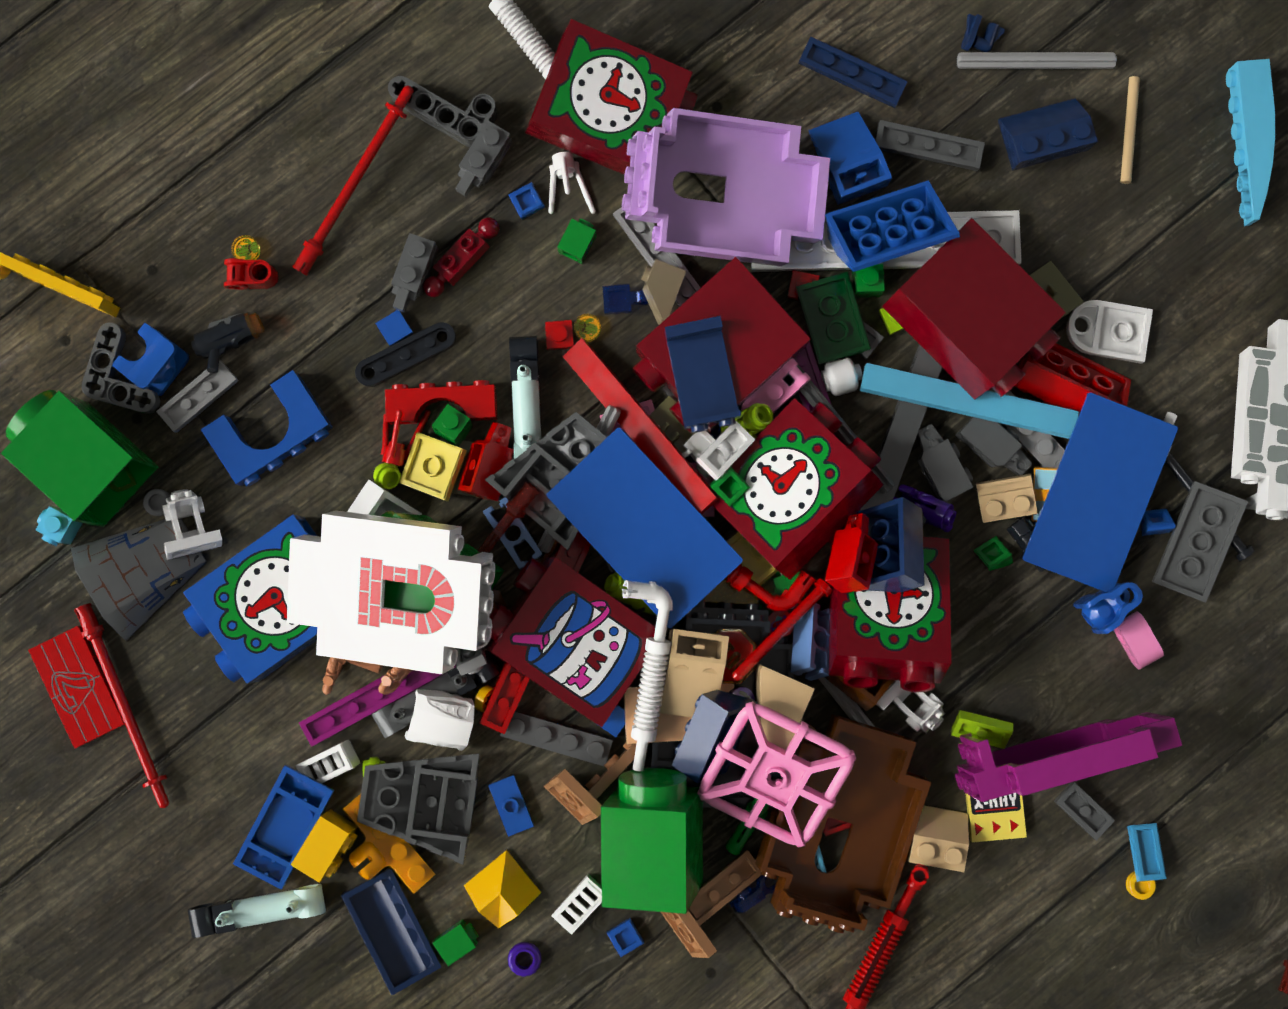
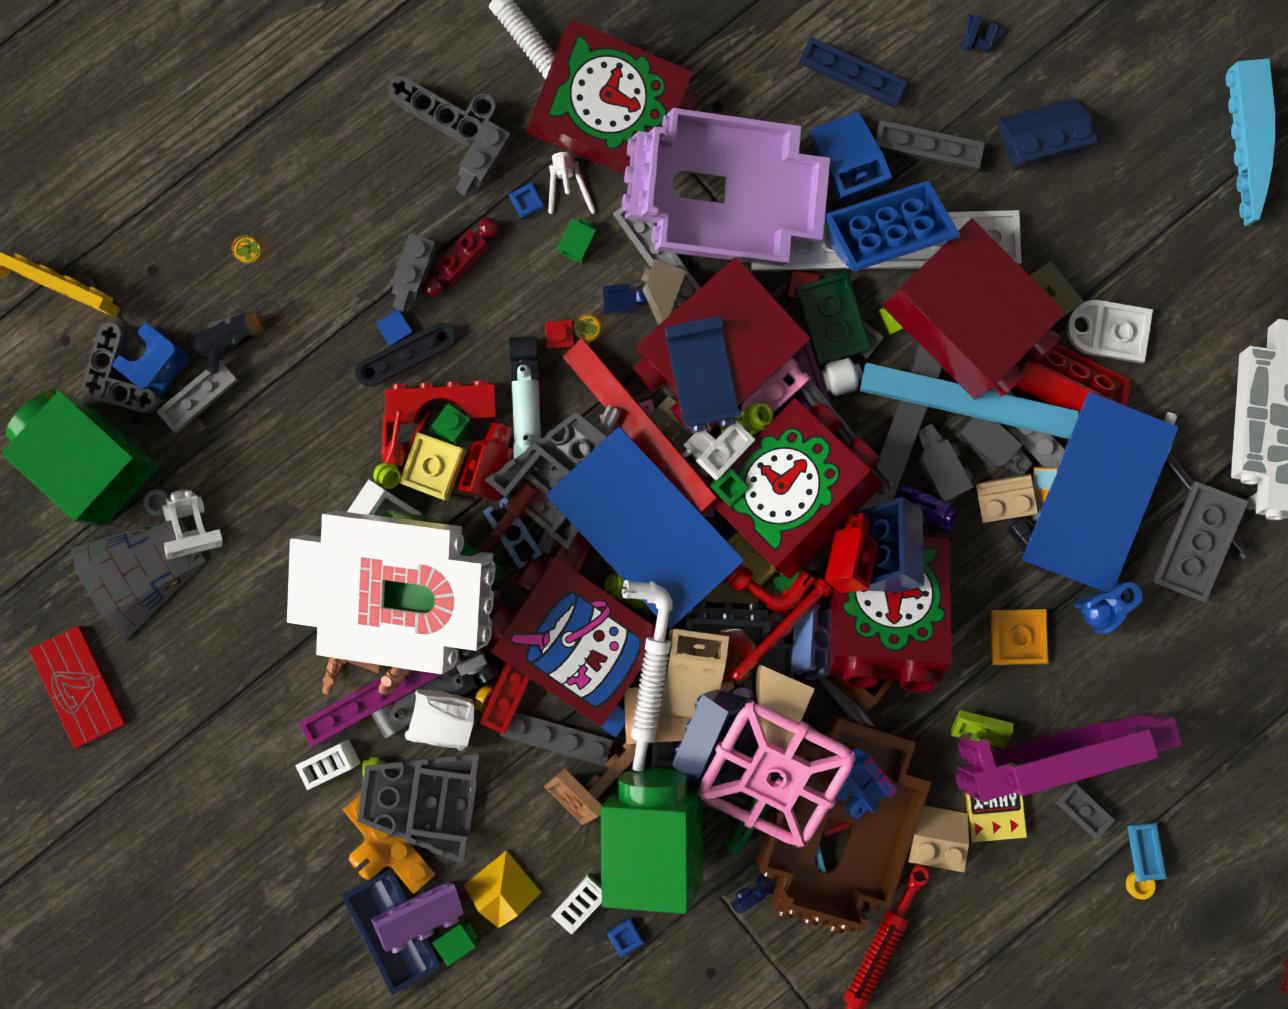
(57, 526): medium azure brick -> none
(94, 633): red bar -> none
(235, 913): light aqua piece -> none
(244, 274): red piece -> none
(248, 606): brick -> none
(283, 826): blue slope -> none
(306, 424): blue arch -> none
(314, 246): red bar -> none
(324, 845): yellow brick -> none
(418, 917): none -> medium lavender slope
(511, 805): blue plate -> none
(524, 947): dark purple piece -> none
(710, 899): medium nougat piece -> none
(866, 785): none -> blue hips
(868, 281): green brick -> none
(926, 716): white tile -> none
(994, 554): green slope -> none
(1019, 637): none -> light orange tile
(1036, 60): light grey axle -> none
(1130, 130): tan piece -> none
(1138, 640): bright pink beam -> none
(1157, 522): blue slope -> none

